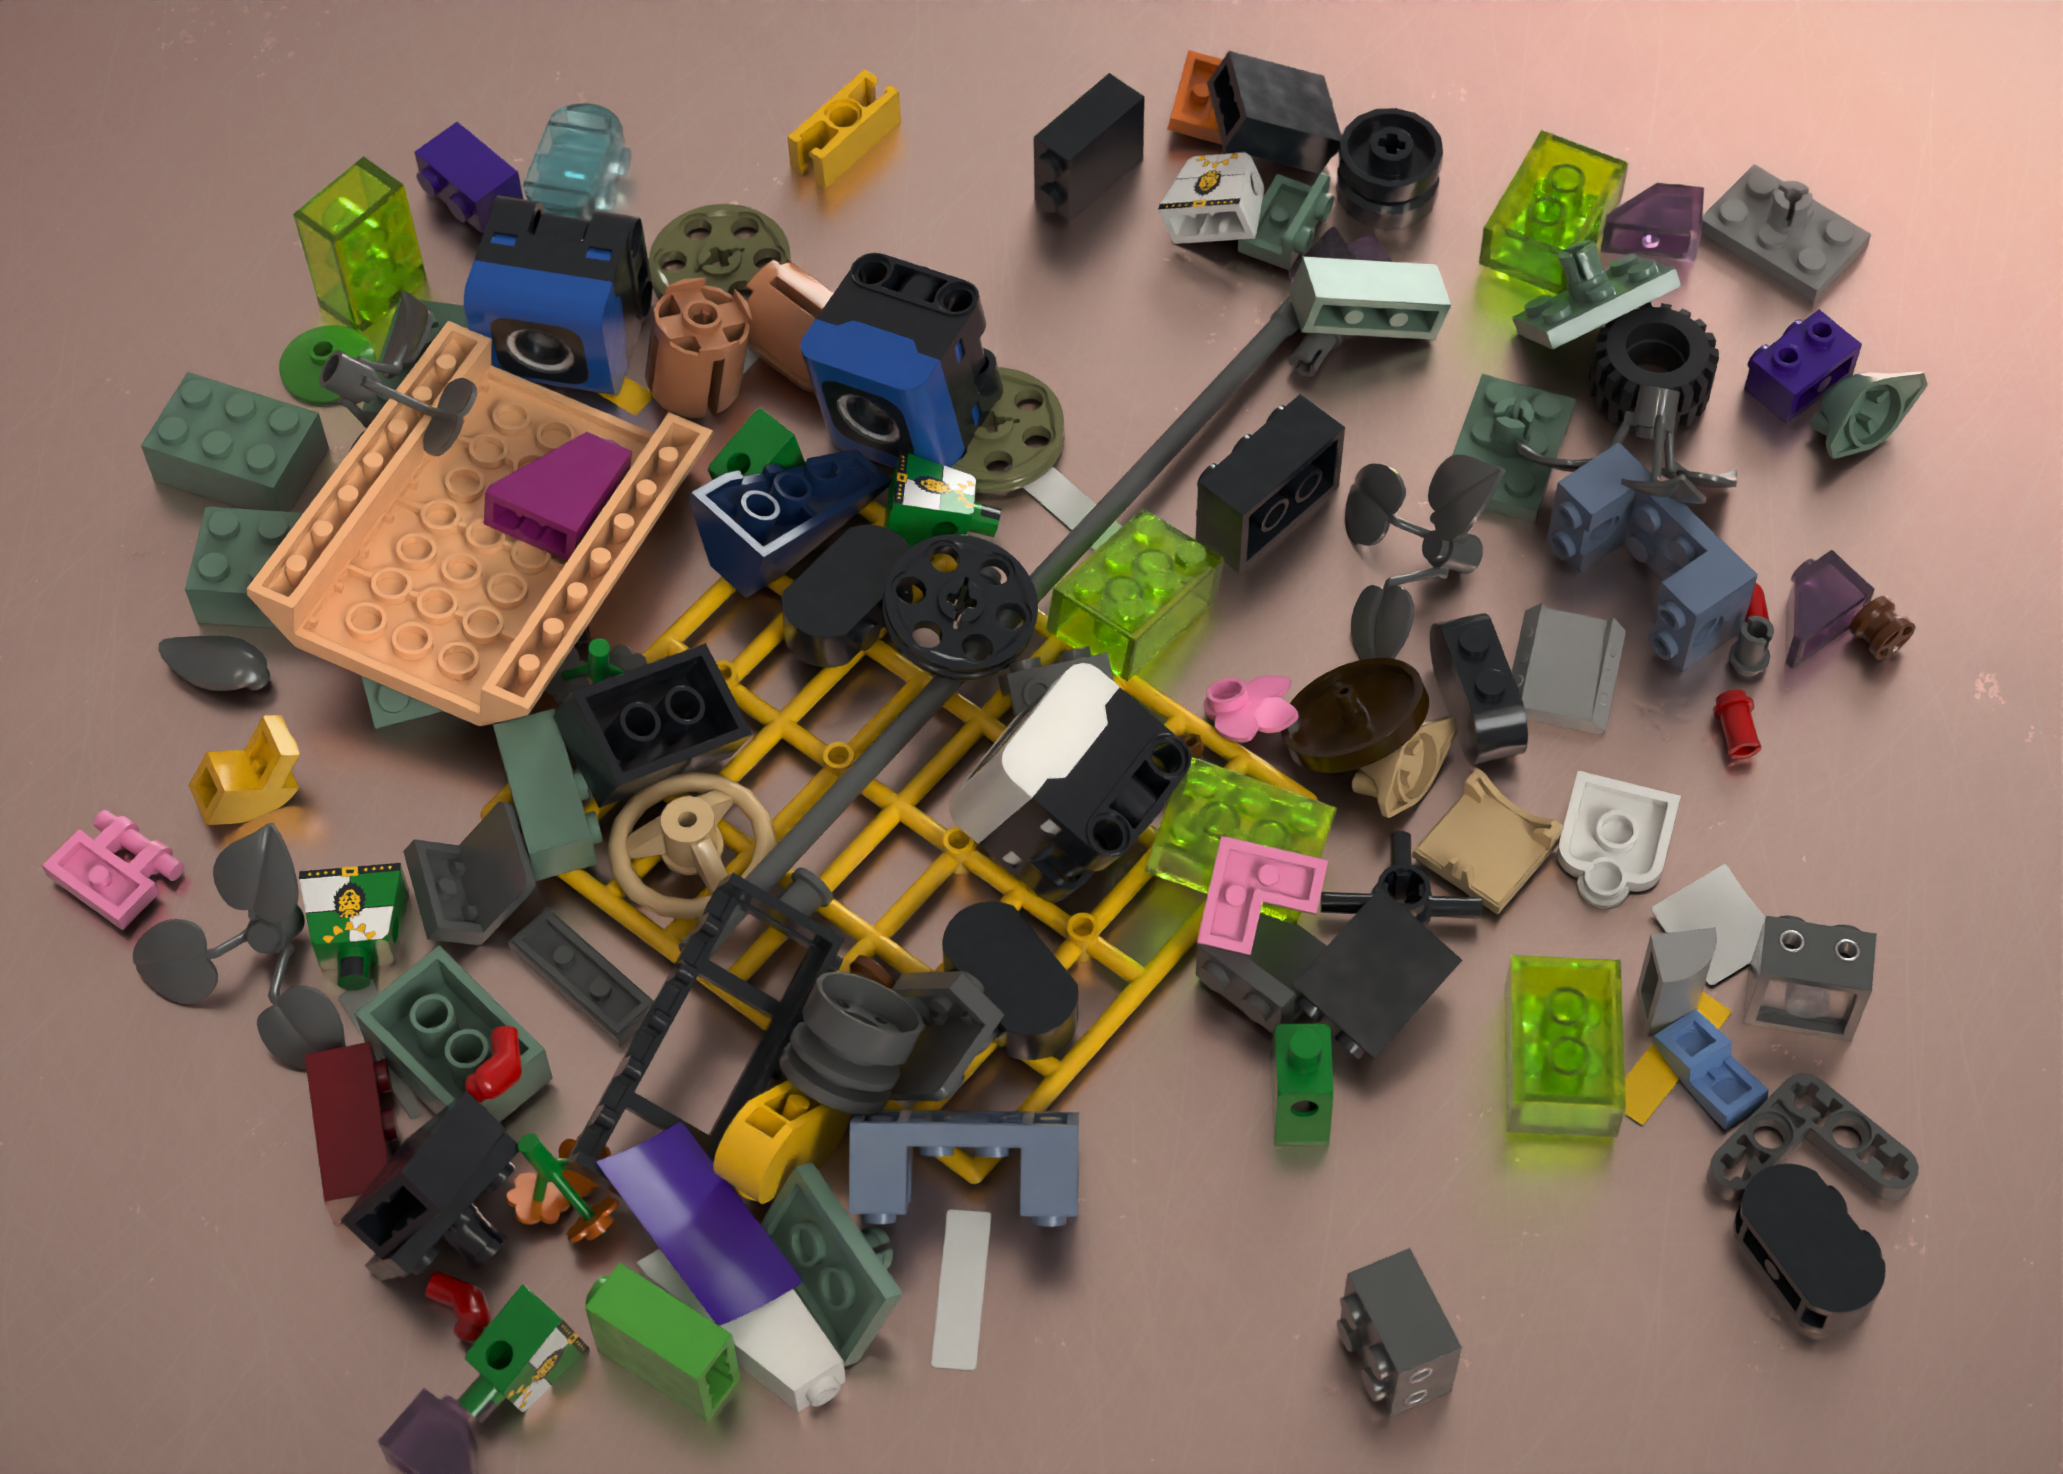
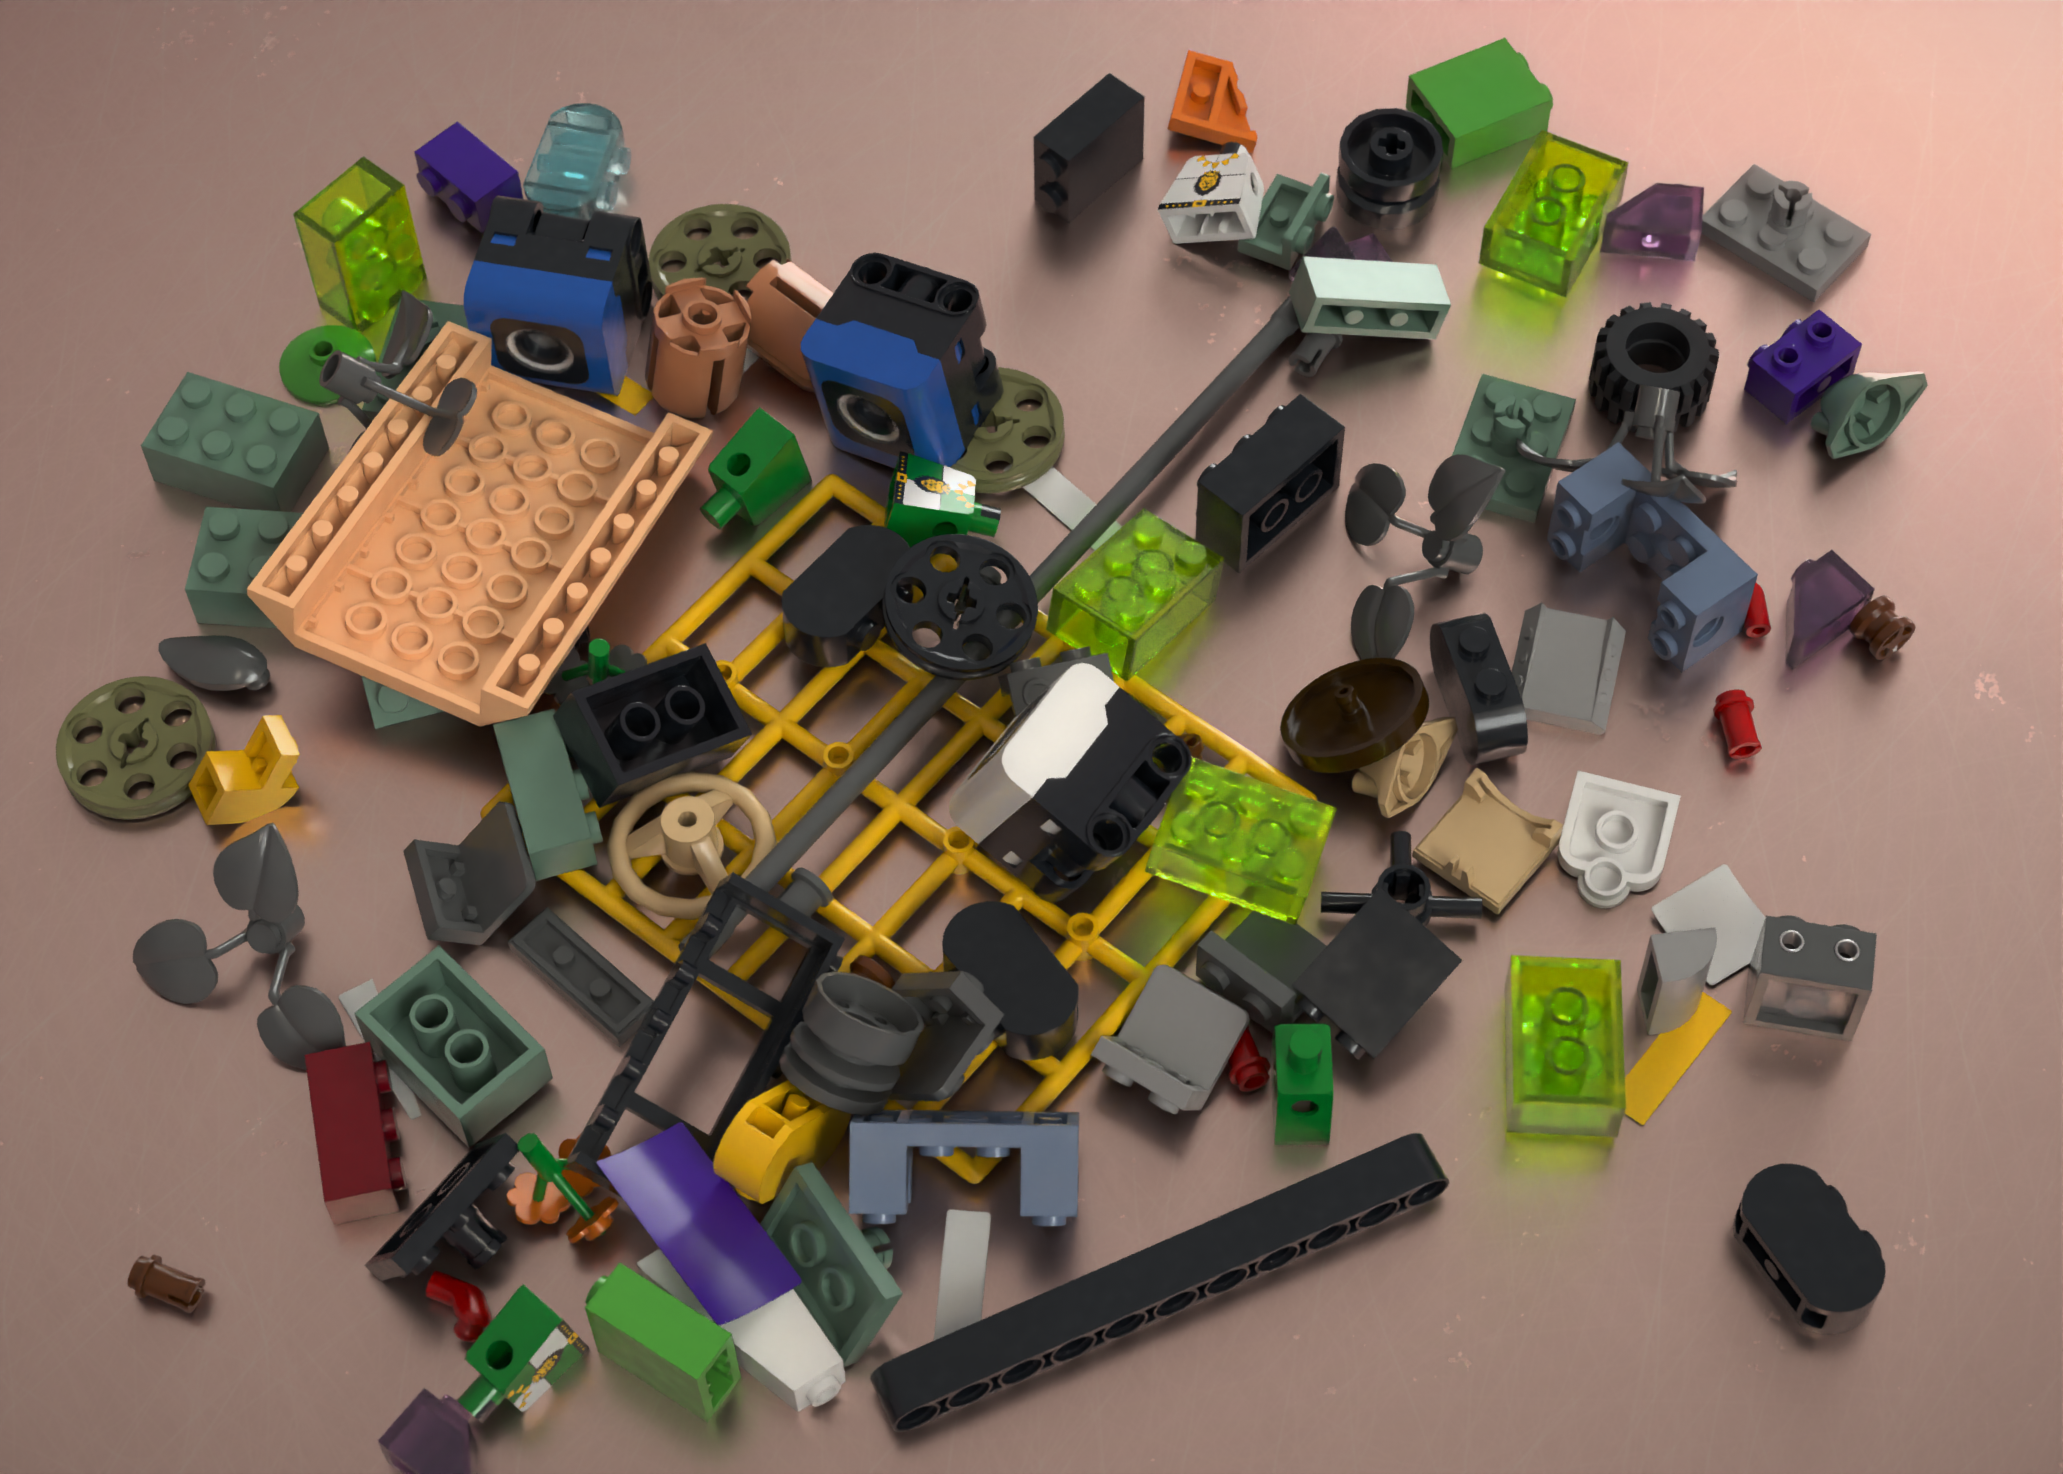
(103, 879): bright pink plate -> none
(126, 730): none -> olive wedge
(165, 1283): none -> reddish brown pin
(355, 918): torso -> none
(423, 1175): black brick -> none
(499, 1071): red arm -> none
(558, 494): magenta slope -> none
(773, 519): dark blue wedge -> none
(844, 129): yellow piece -> none
(1157, 1282): none -> black beam
(1174, 1041): none -> light grey bracket
(1247, 1066): none -> red pin
(1249, 707): bright pink plate -> none
(1250, 876): bright pink plate -> none
(1274, 112): black brick -> none
(1398, 1333): dark grey piece -> none
(1480, 101): none -> bright green brick
(1593, 294): sand green plate -> none
(1705, 1066): medium blue slope -> none
(1751, 651): dark grey pin -> none
(1801, 1125): dark grey beam -> none

